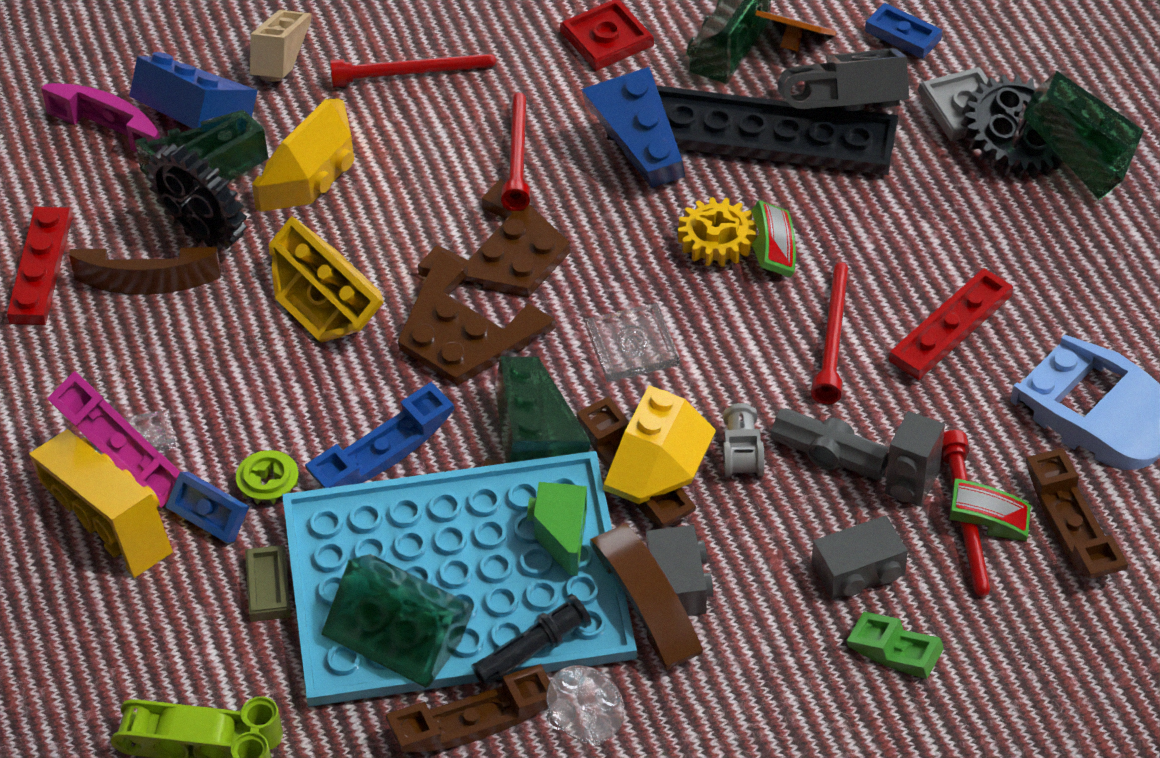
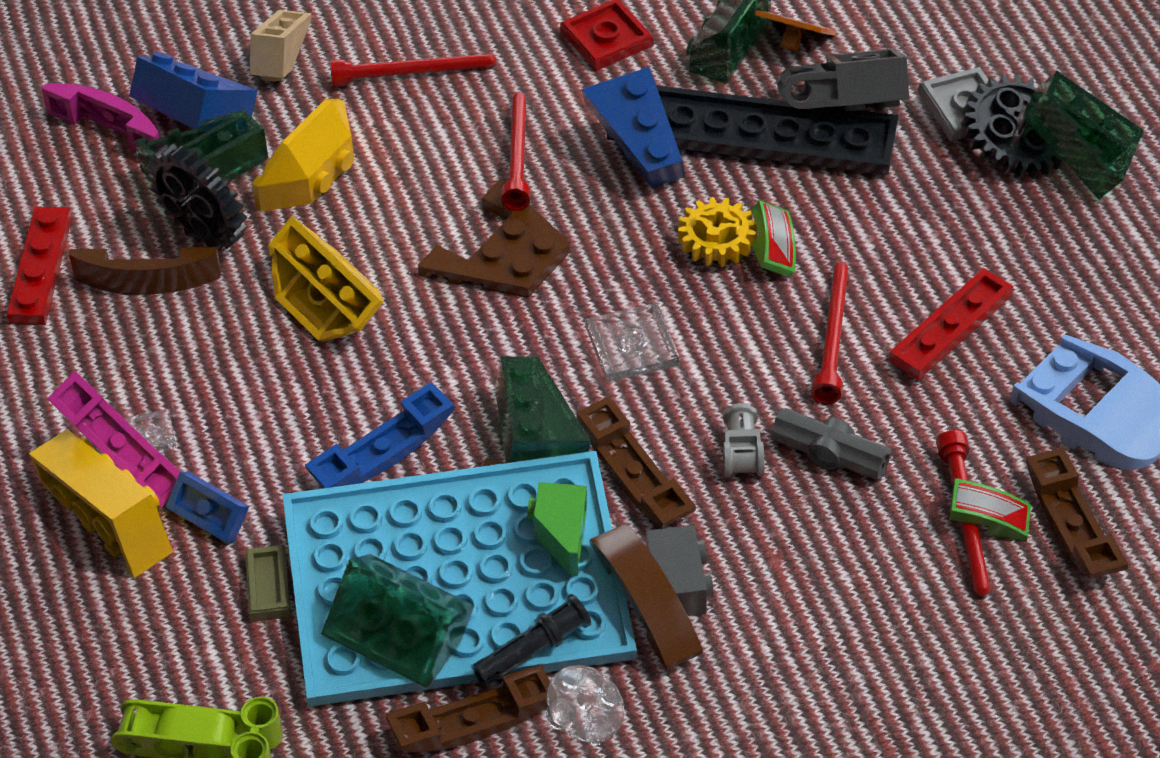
(259, 466): lime gear -> none
(456, 338): reddish brown wing -> none
(659, 448): yellow wedge -> none
(859, 557): dark grey brick -> none
(889, 644): bright green slope -> none
(903, 30): blue plate -> none
(914, 458): dark grey brick -> none

